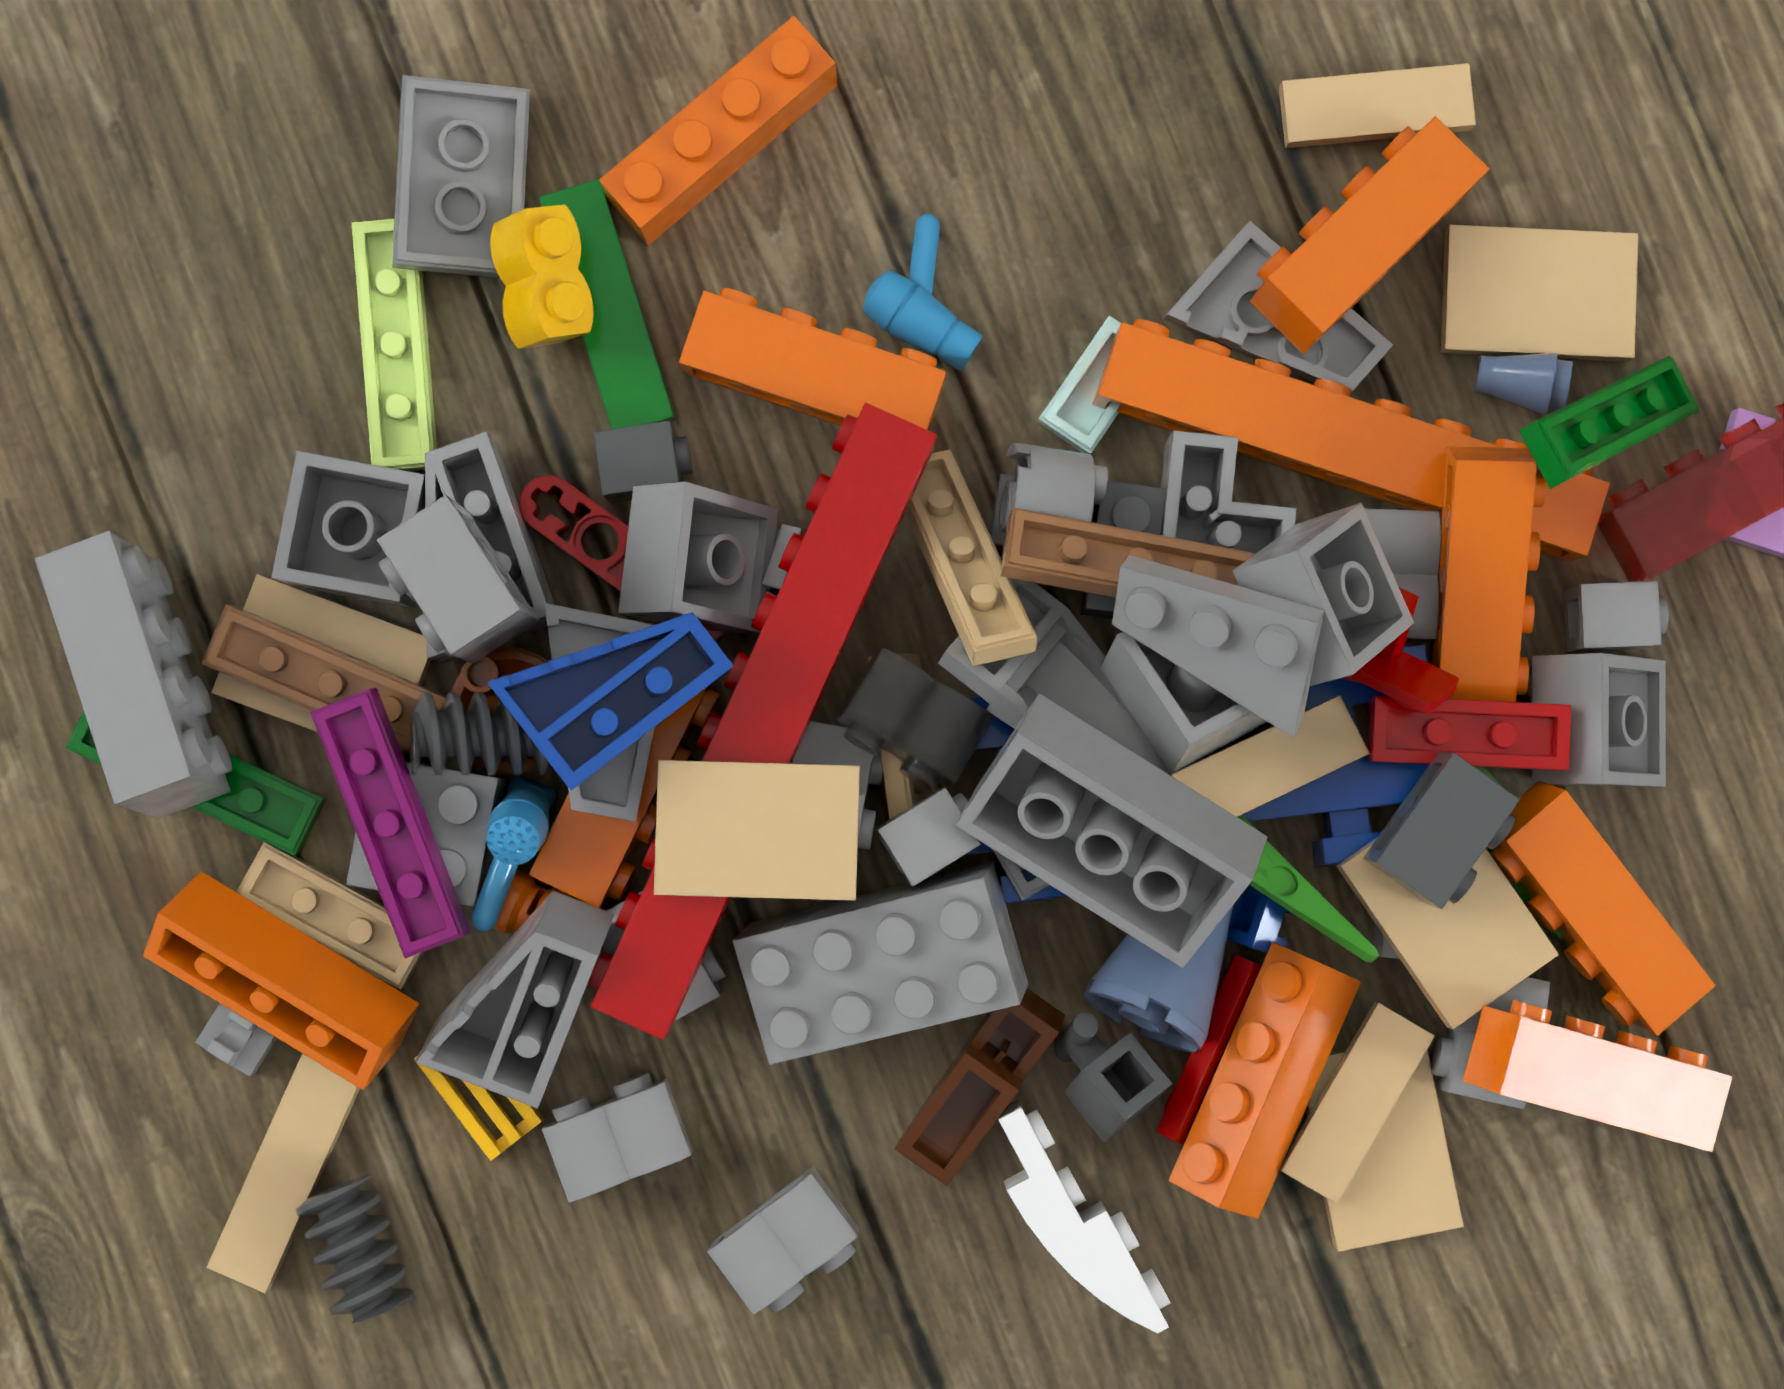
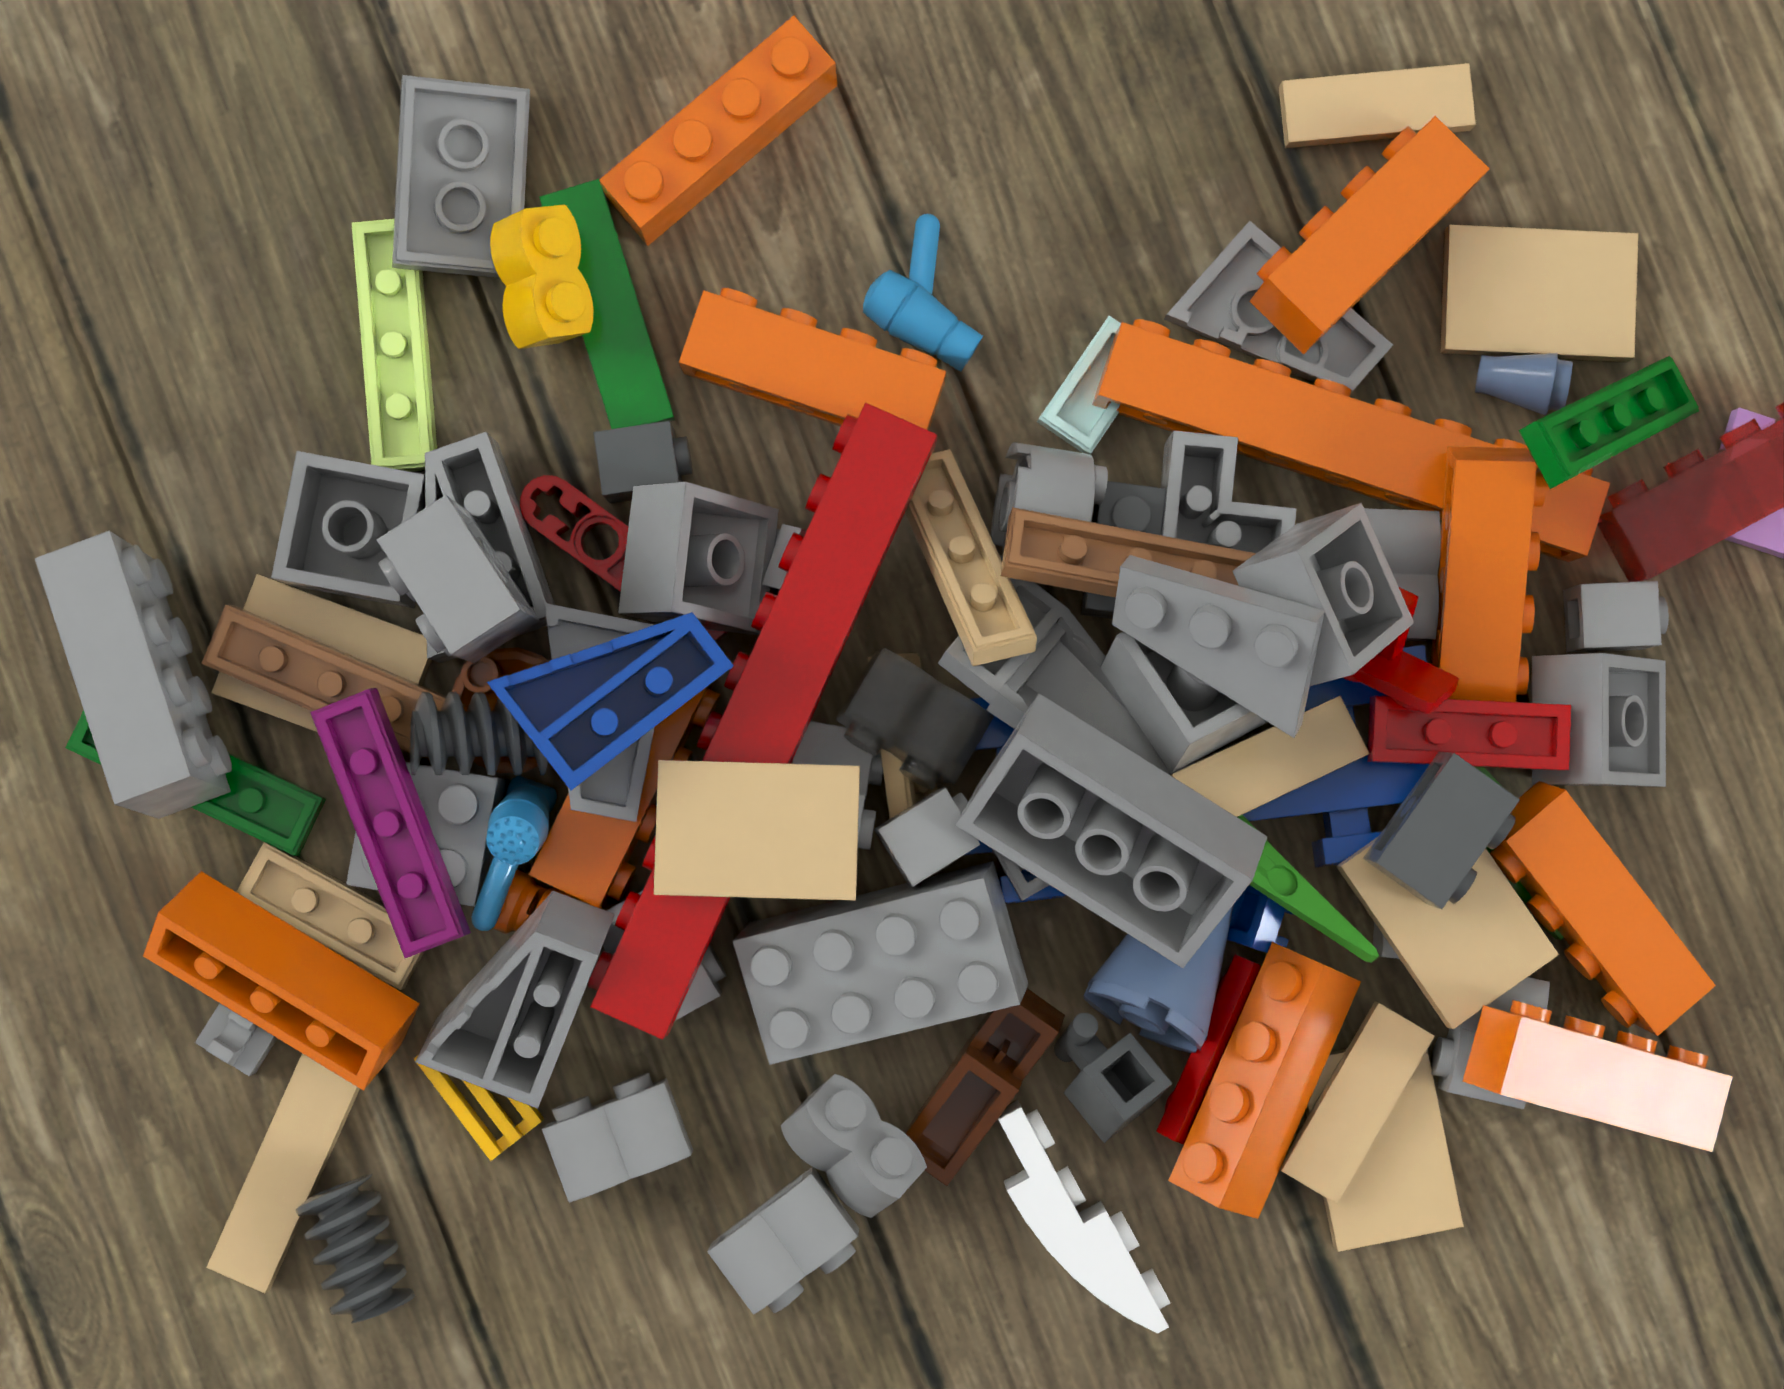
(862, 1156): none -> light grey brick

